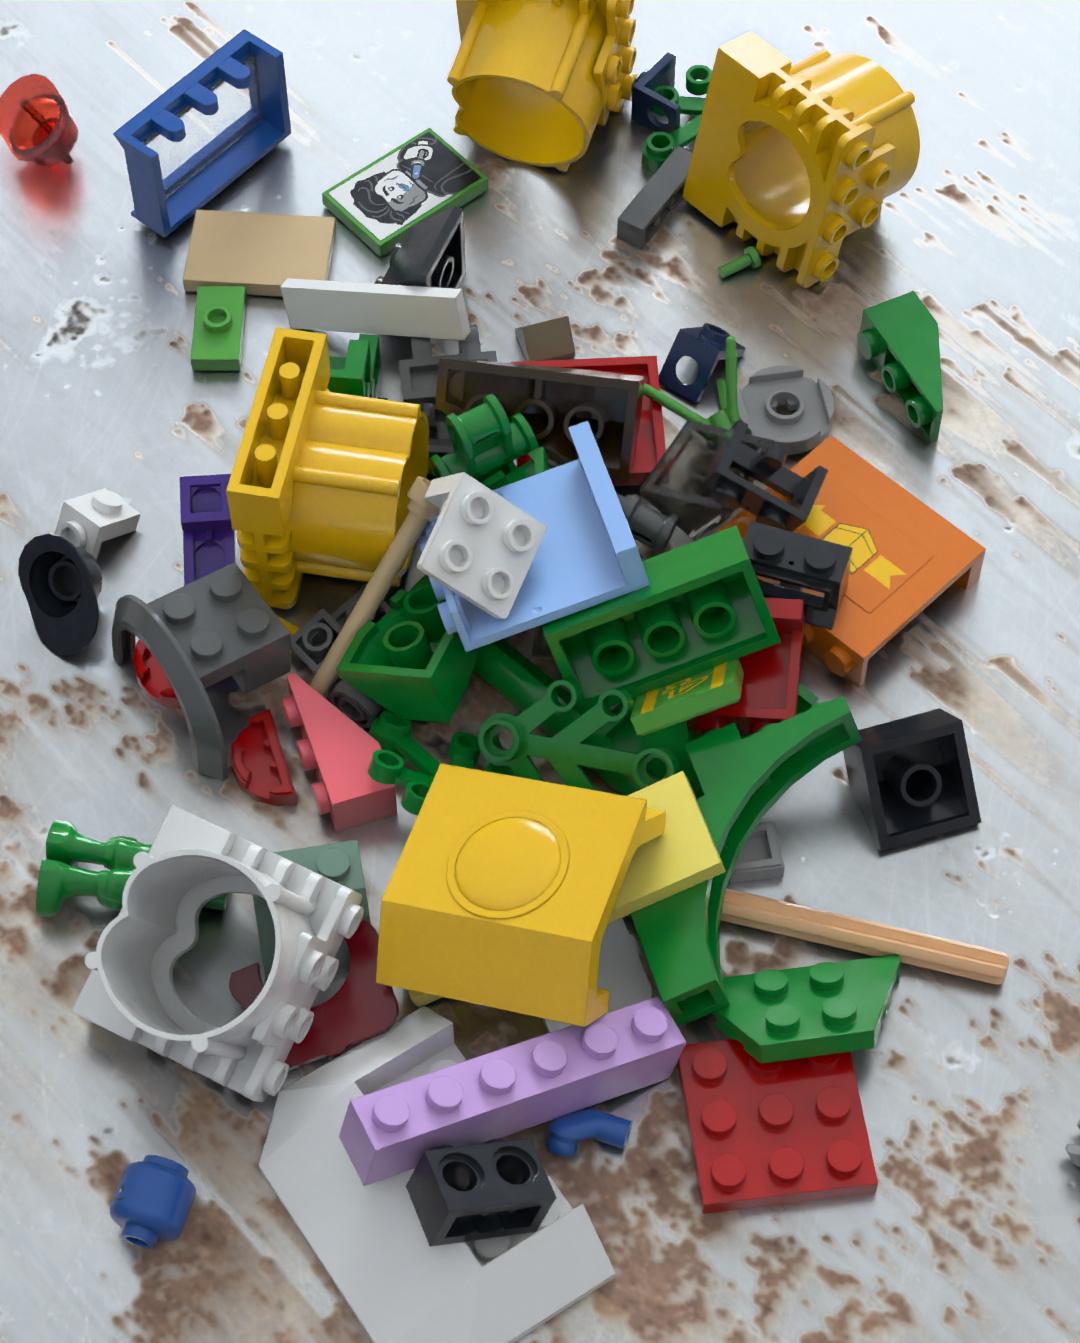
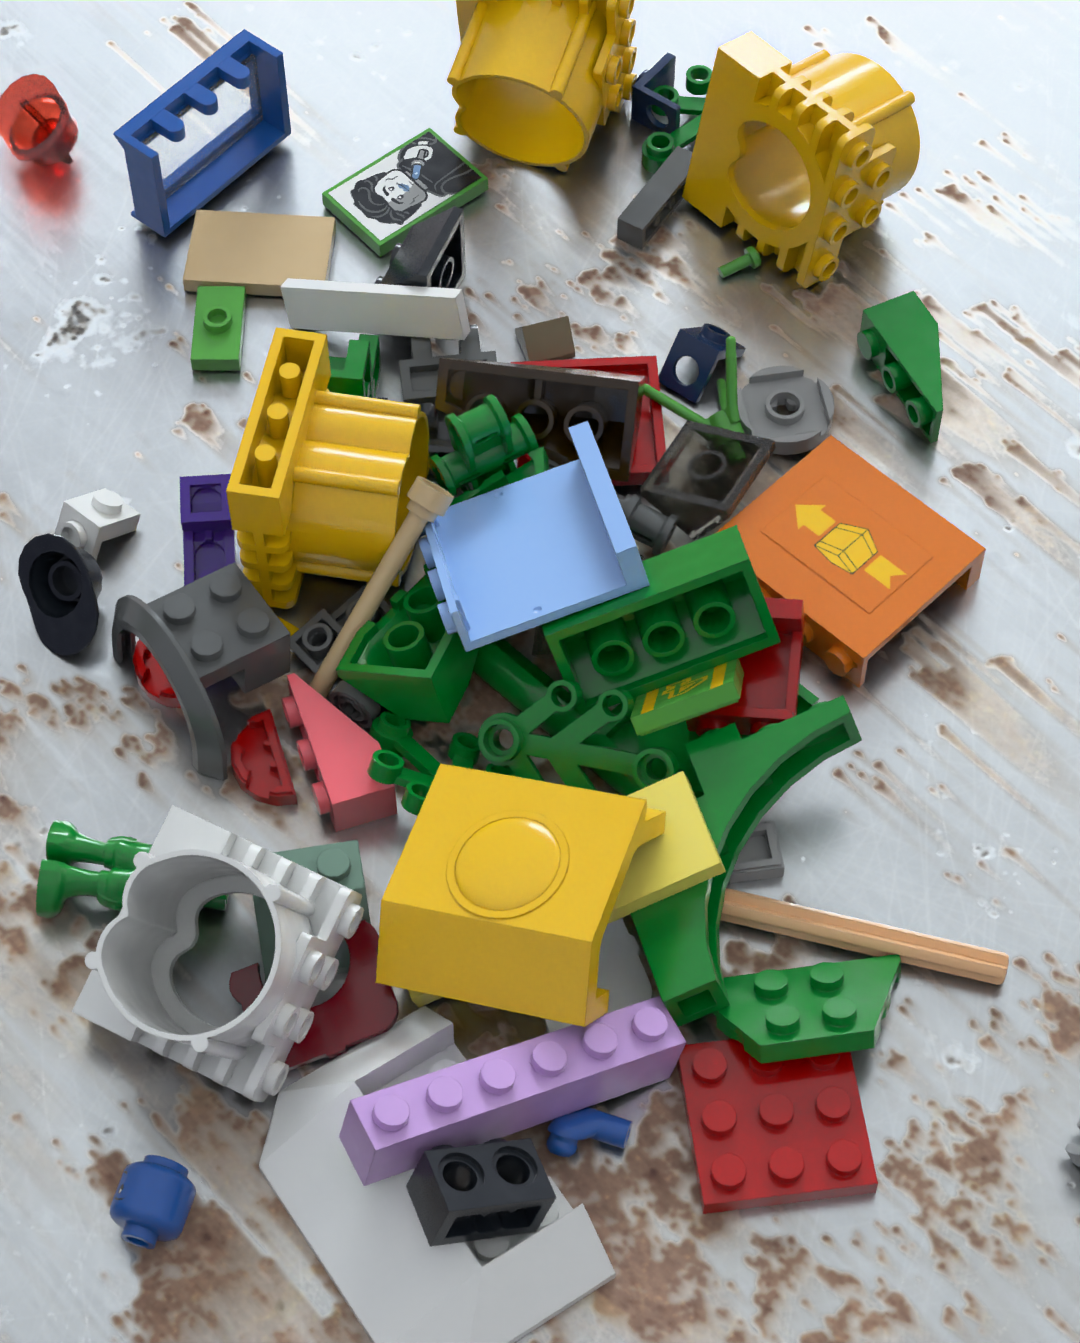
(479, 543): white bracket -> none
(767, 468): black window -> none
(798, 564): black window -> none
(913, 778): black slope -> none

